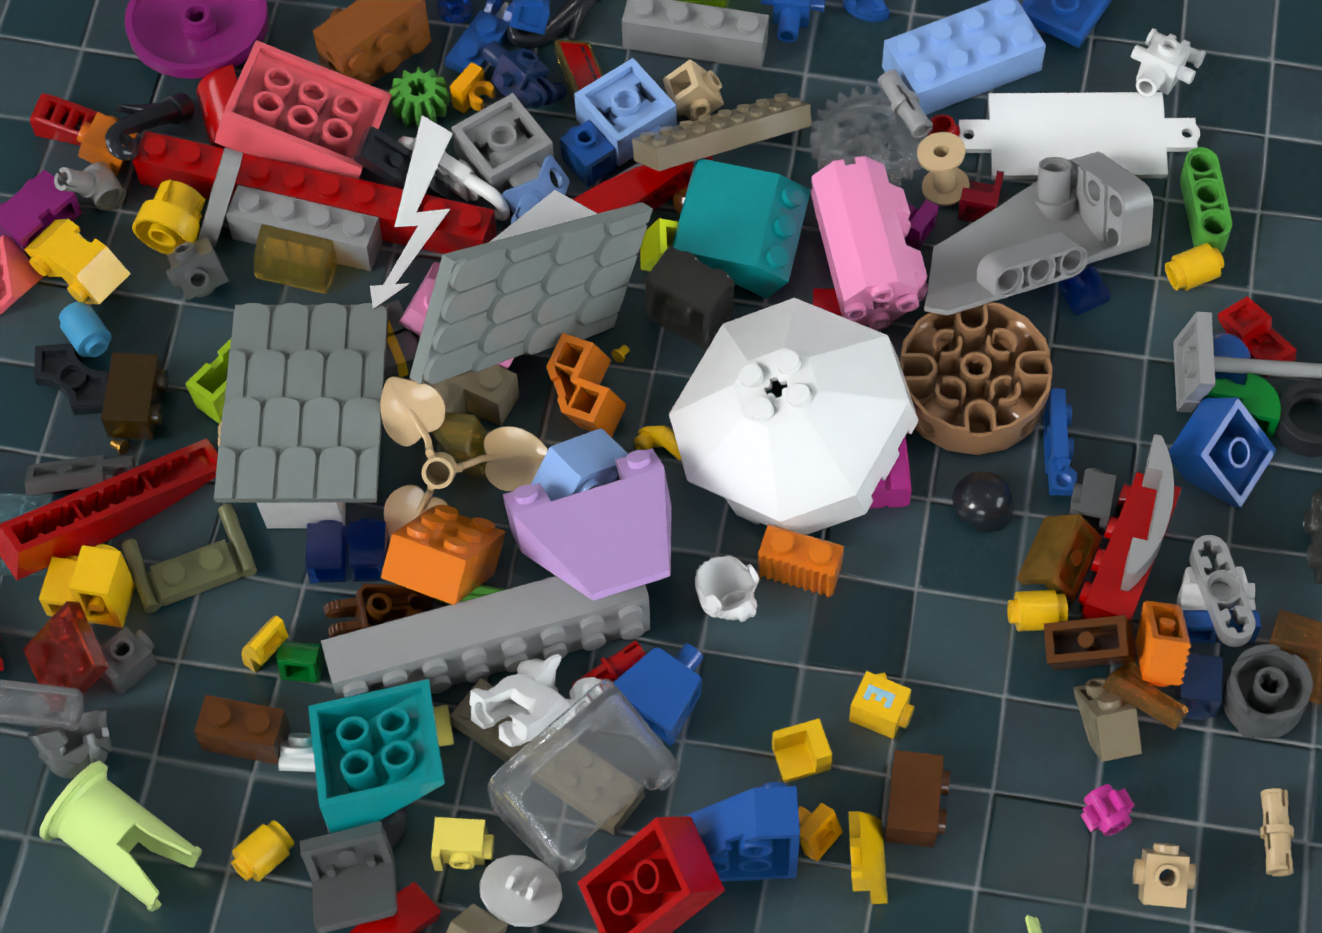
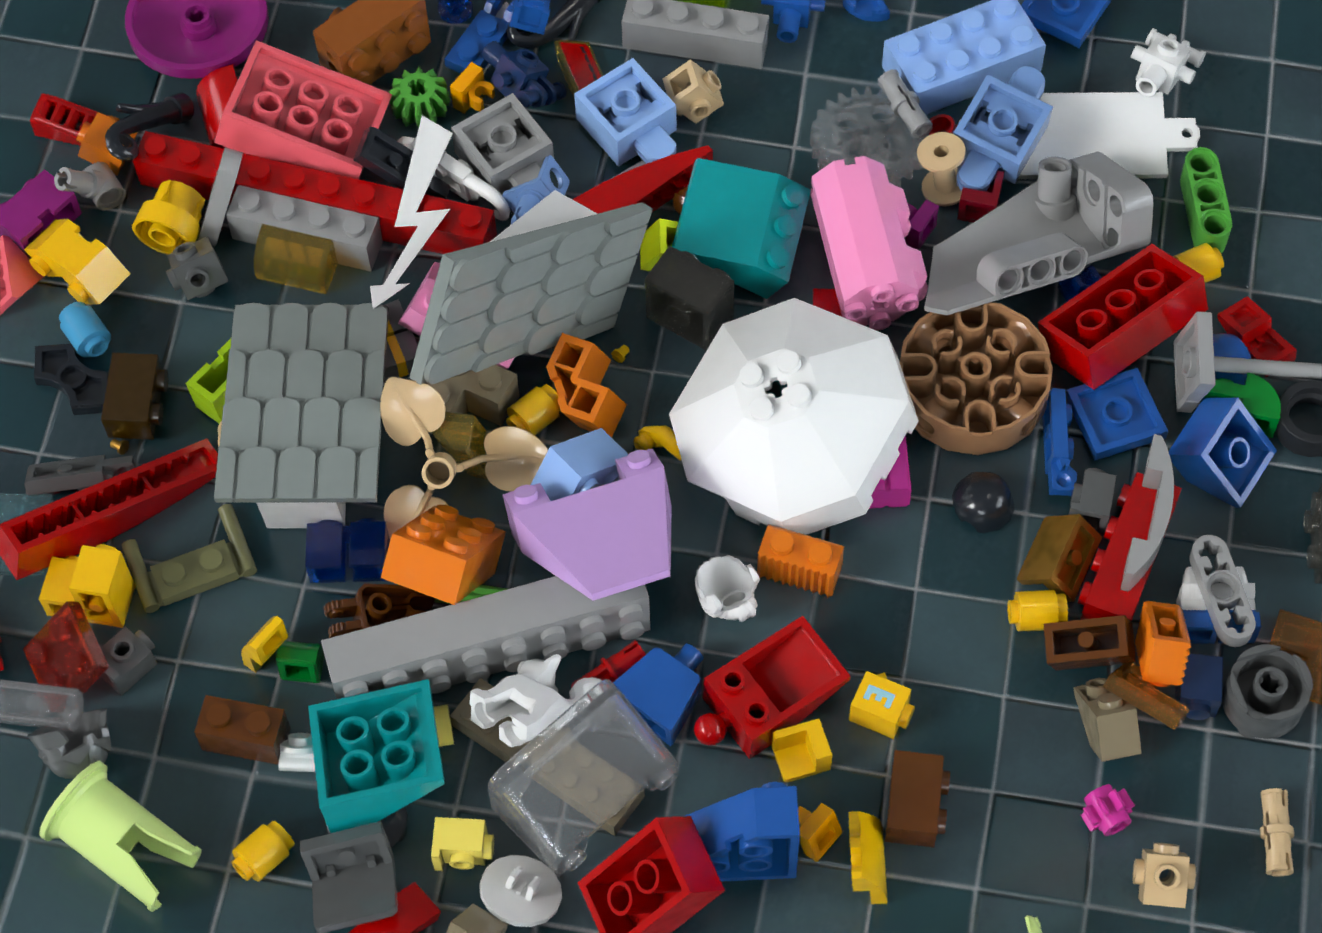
(534, 410): none -> yellow brick
(587, 153): blue brick -> none
(721, 131): dark tan piece -> none
(776, 679): none -> red slope
(1002, 128): none -> medium blue brick
(1116, 414): none -> blue plate
(1123, 315): none -> red brick

